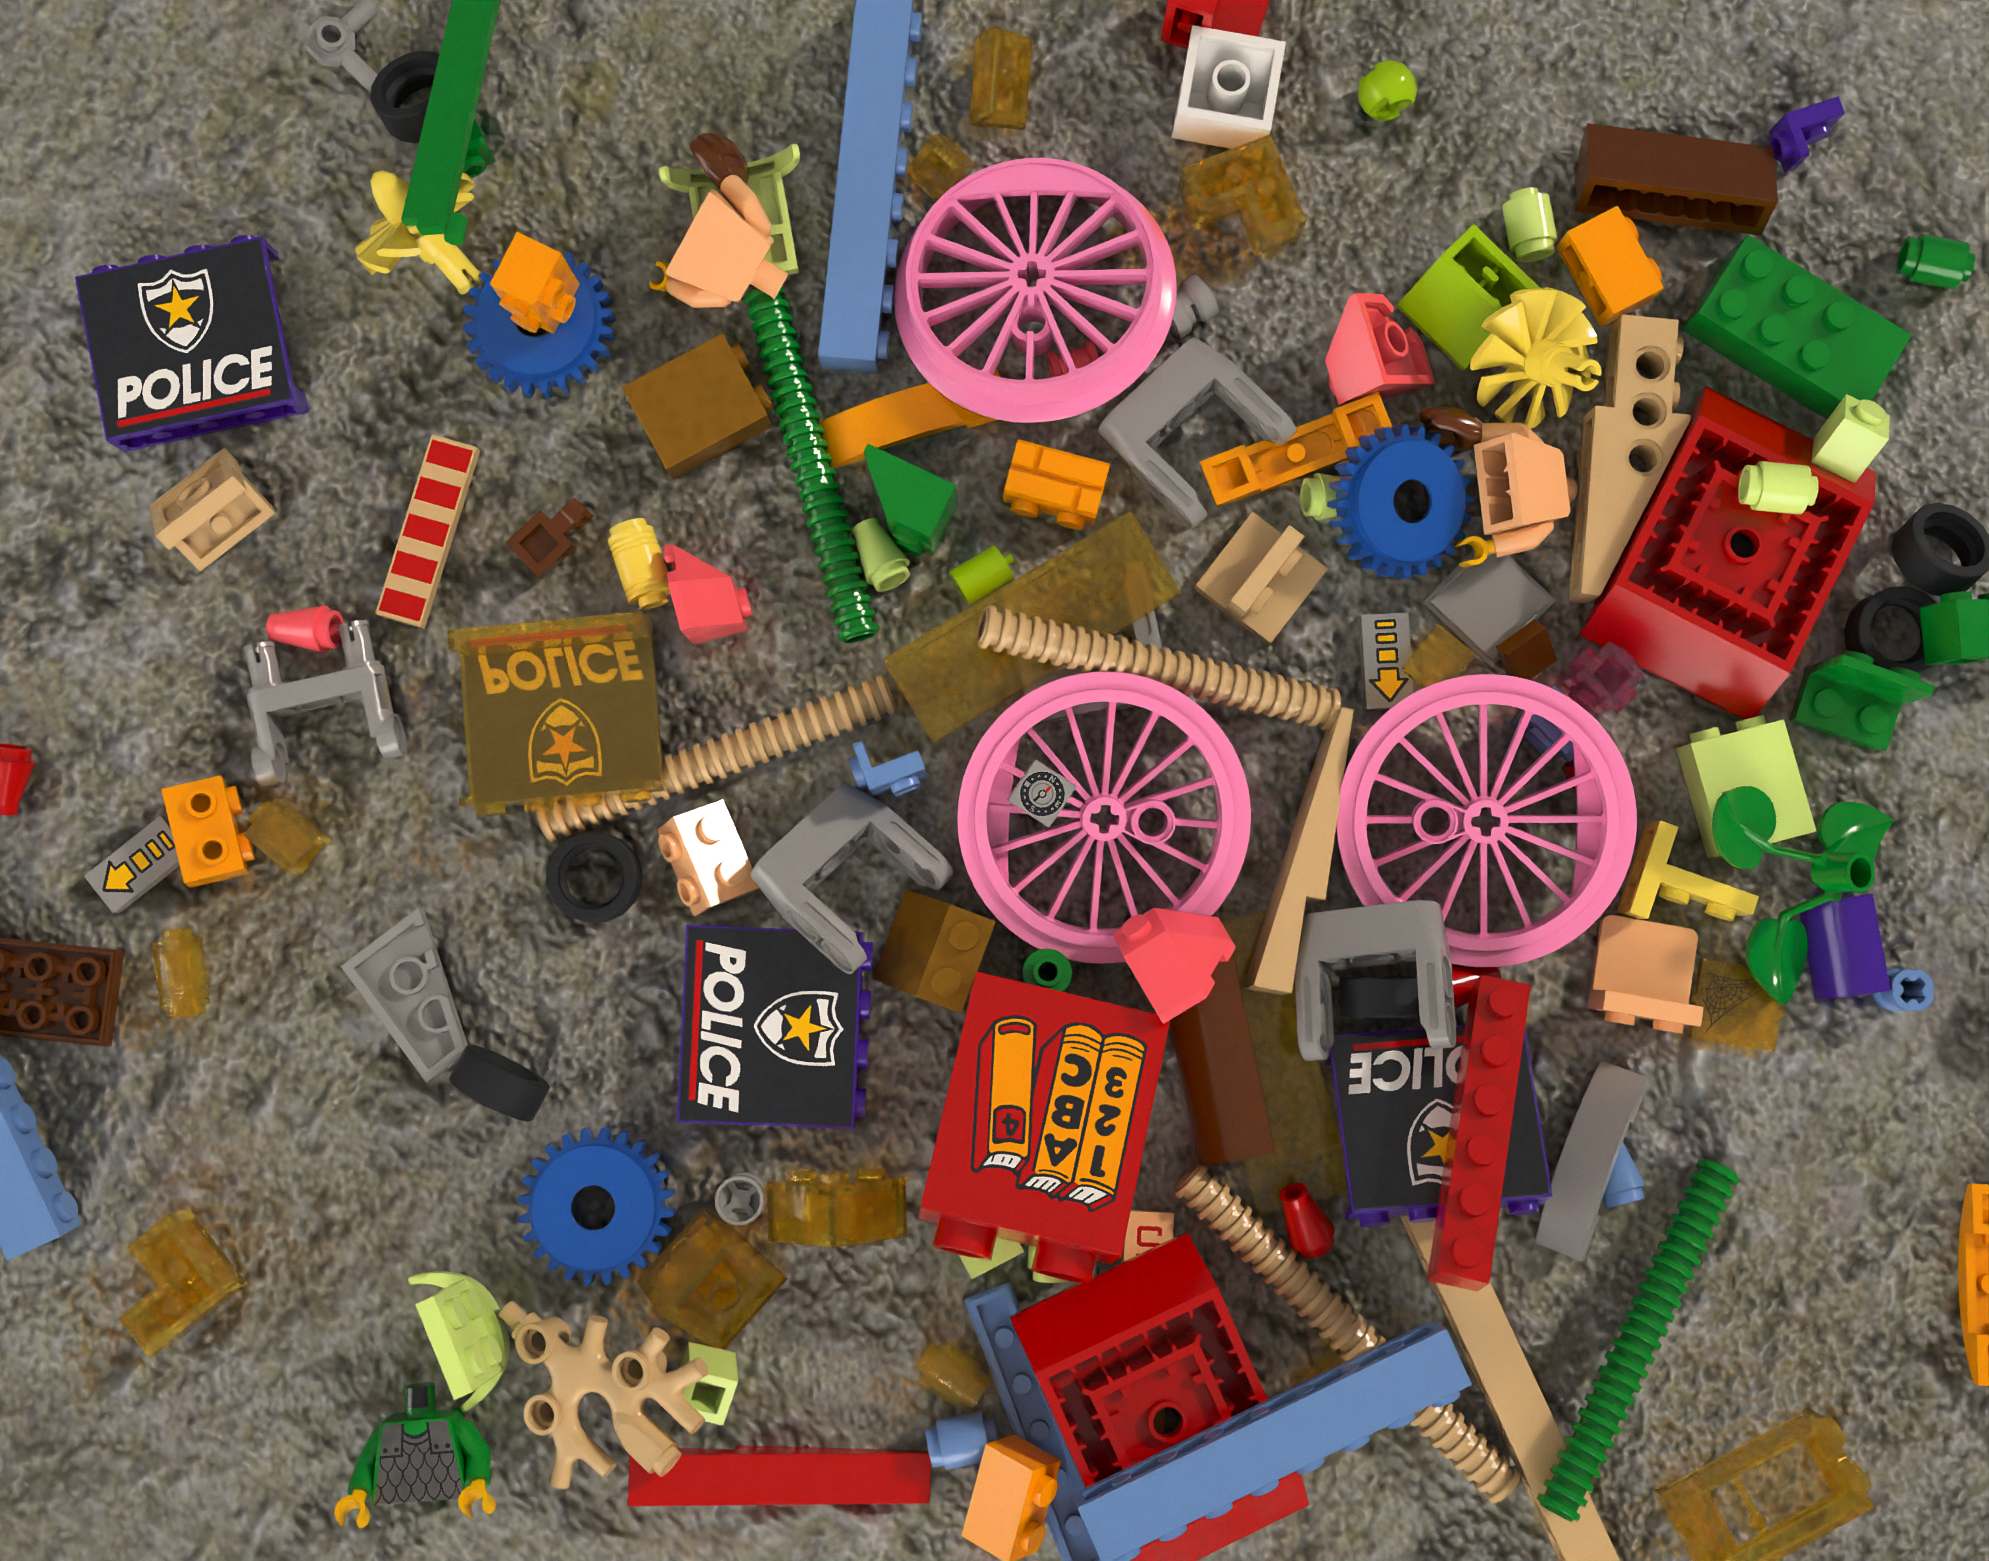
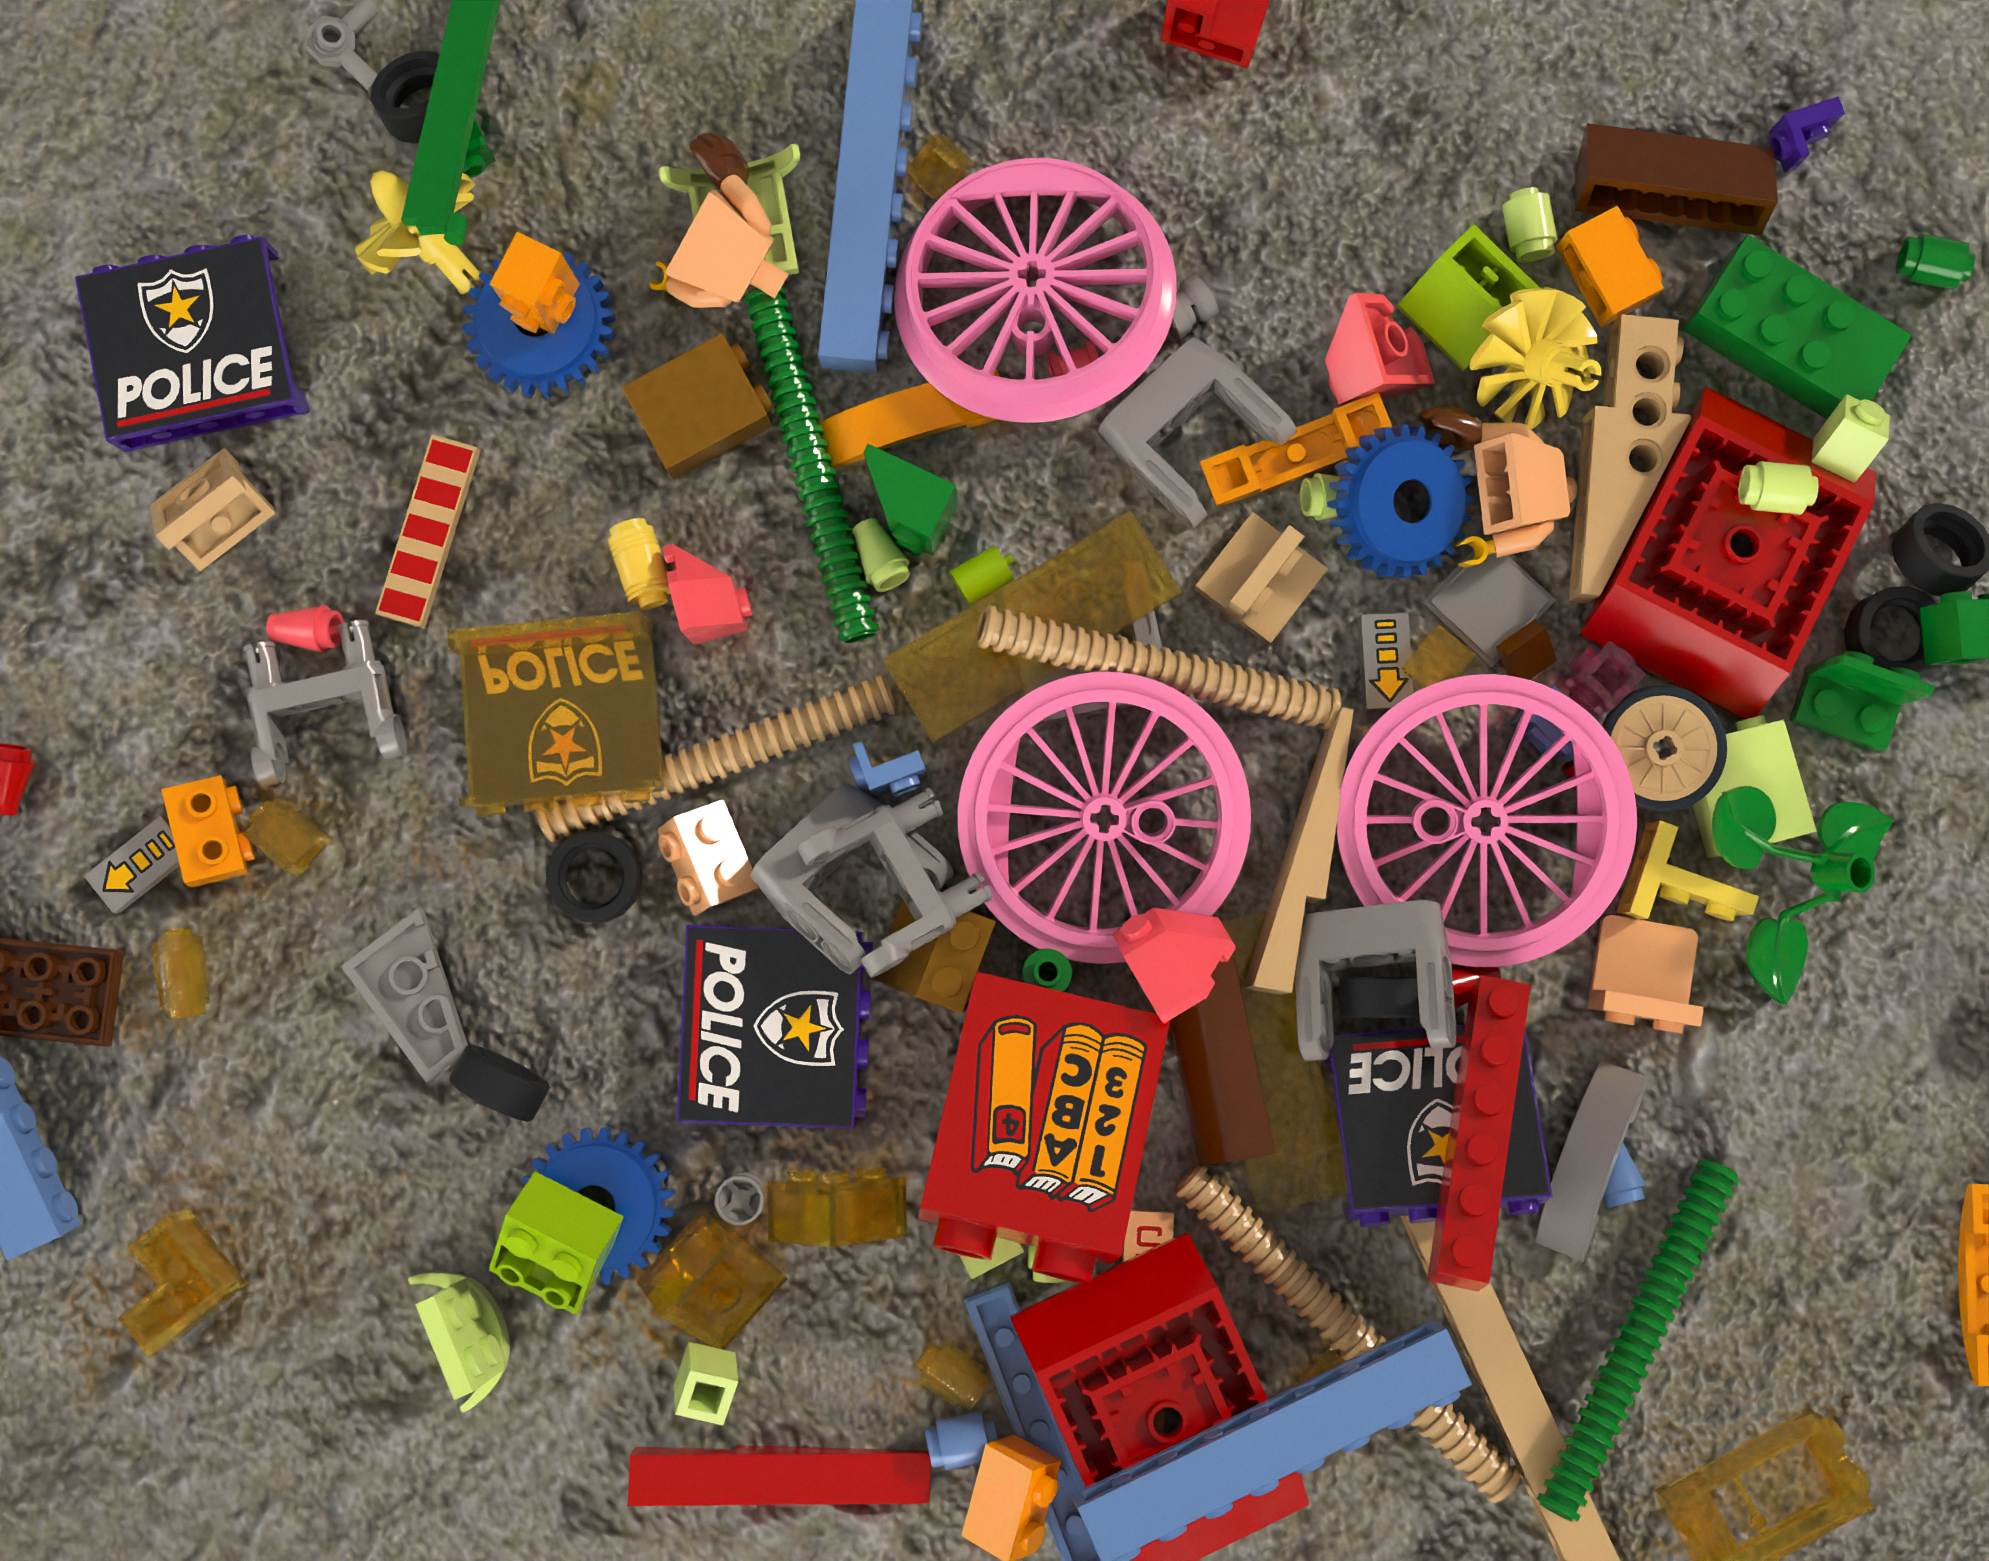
(420, 1459): torso -> none
(545, 541): reddish brown plate -> none
(554, 1243): none -> lime slope
(623, 1383): tan plant -> none
(886, 831): none -> light grey connector
(1000, 79): clear yellow slope -> none
(1041, 792): light grey tile -> none
(1055, 484): light orange brick -> none
(1227, 88): white slope -> none
(1245, 183): clear yellow brick -> none
(1306, 1223): red cone -> none
(1387, 90): lime piece -> none
(1690, 731): none -> tan wheel
(1734, 1007): clear yellow piece -> none
(1845, 948): dark purple brick -> none
(1917, 987): medium blue bush -> none

